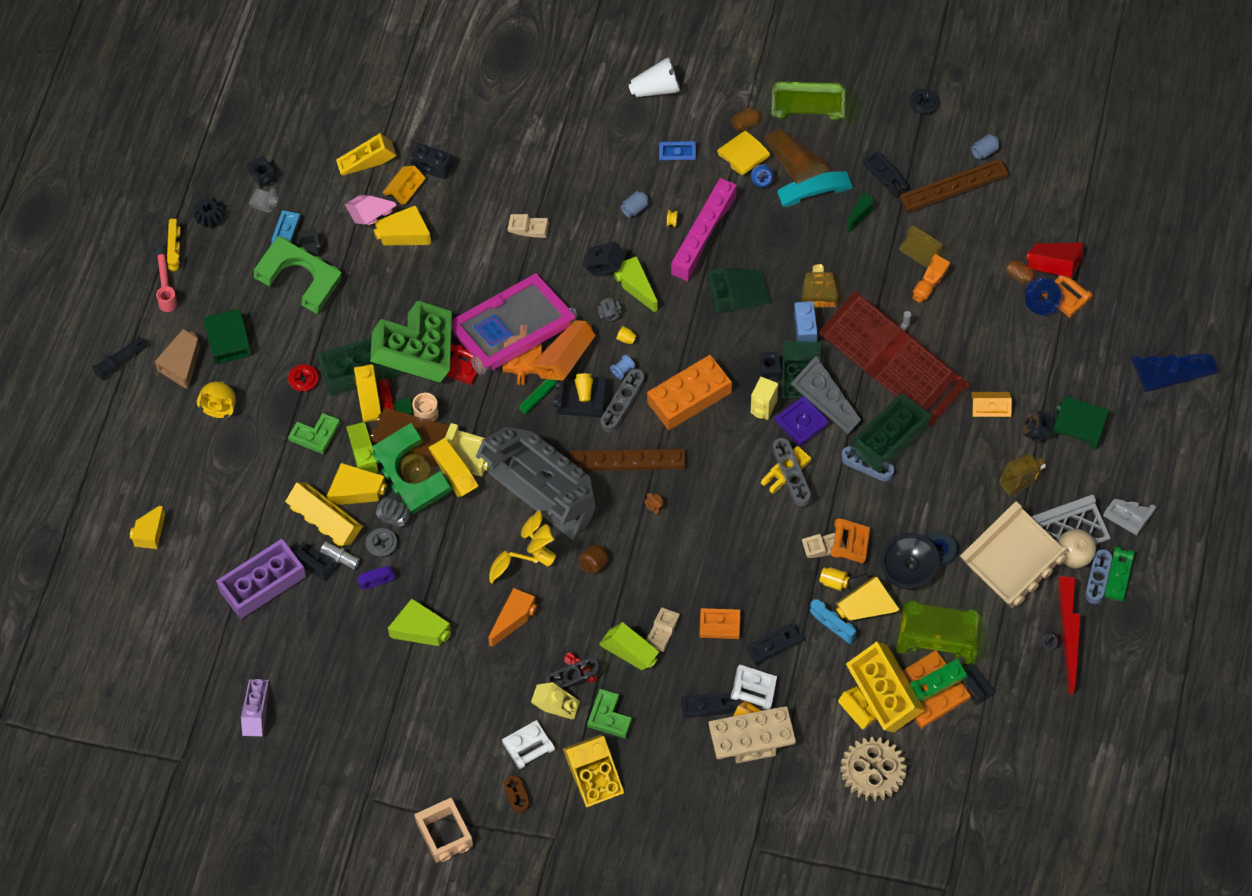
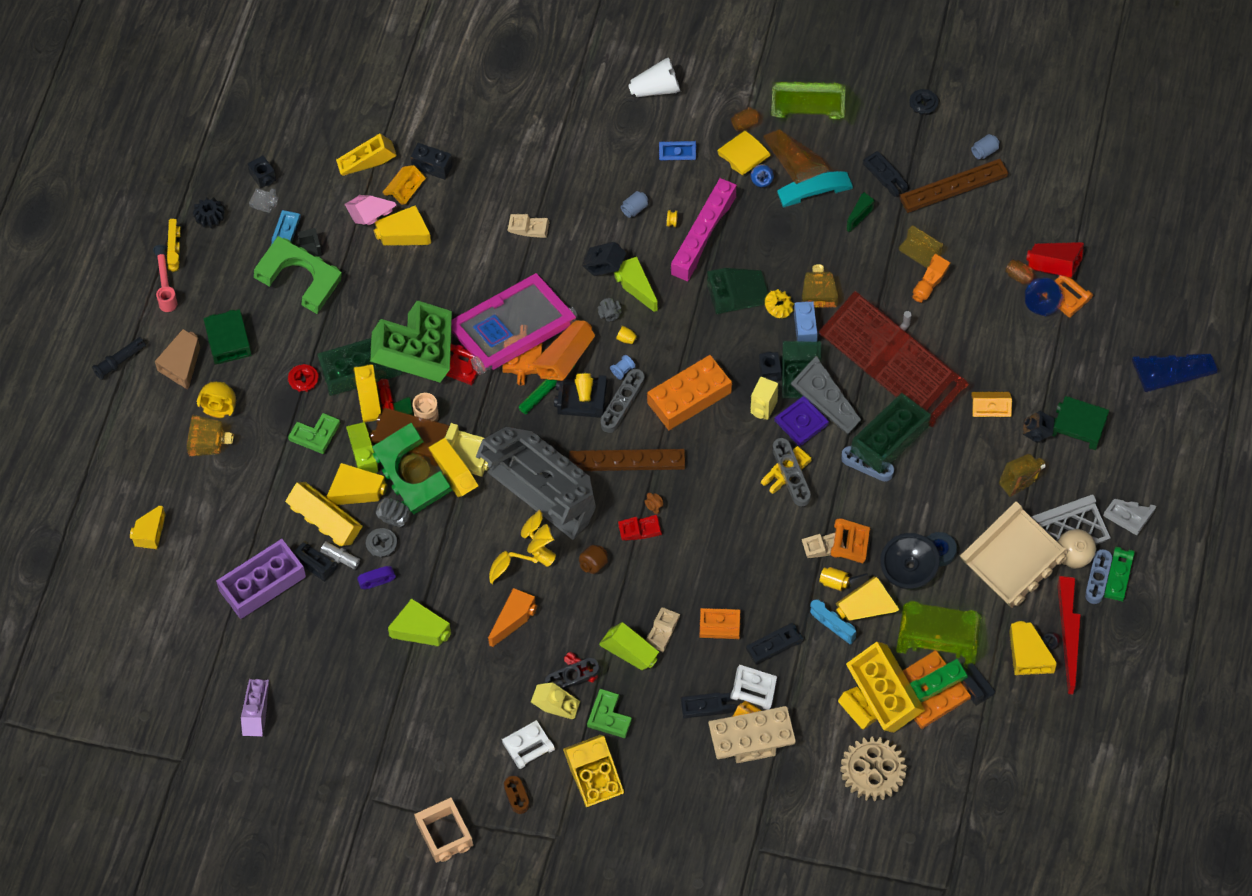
(206, 436): none -> clear yellow torso
(640, 529): none -> red slope
(780, 311): none -> yellow gear
(1029, 651): none -> yellow slope

